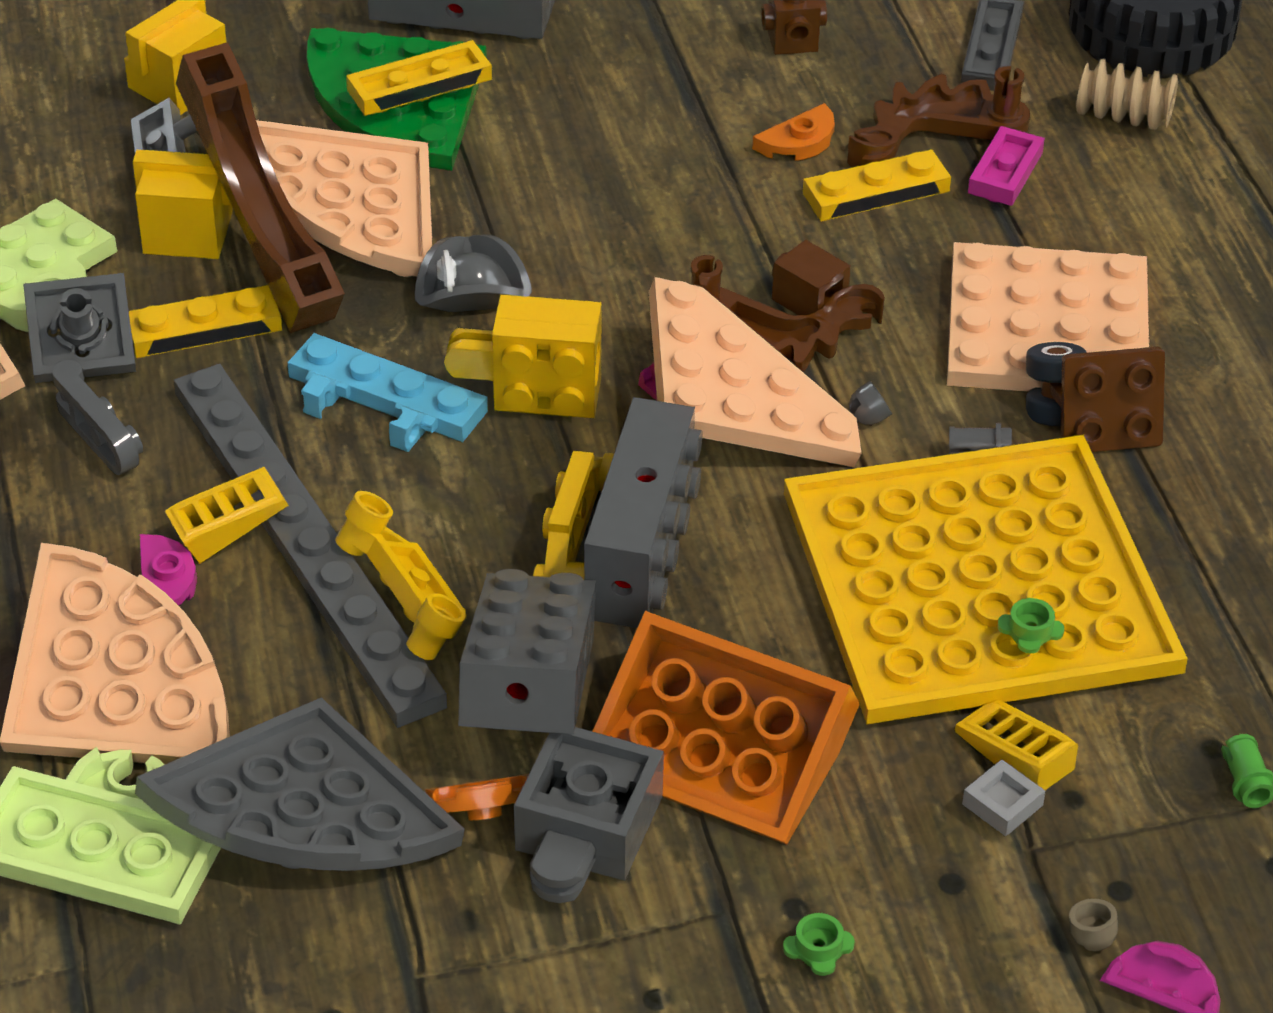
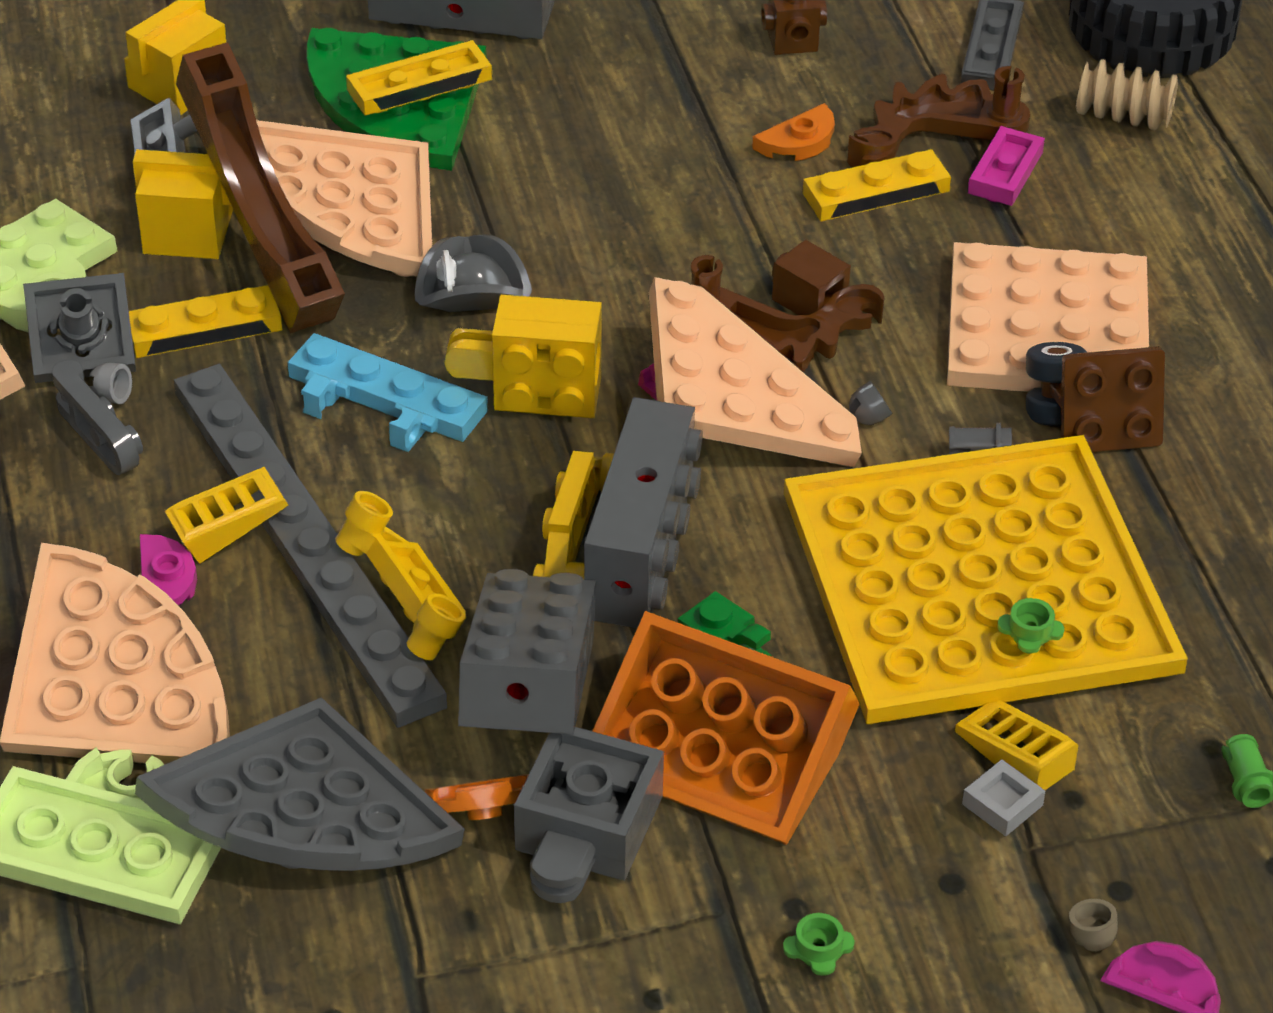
(112, 382): none -> light grey hinge
(727, 621): none -> green plate

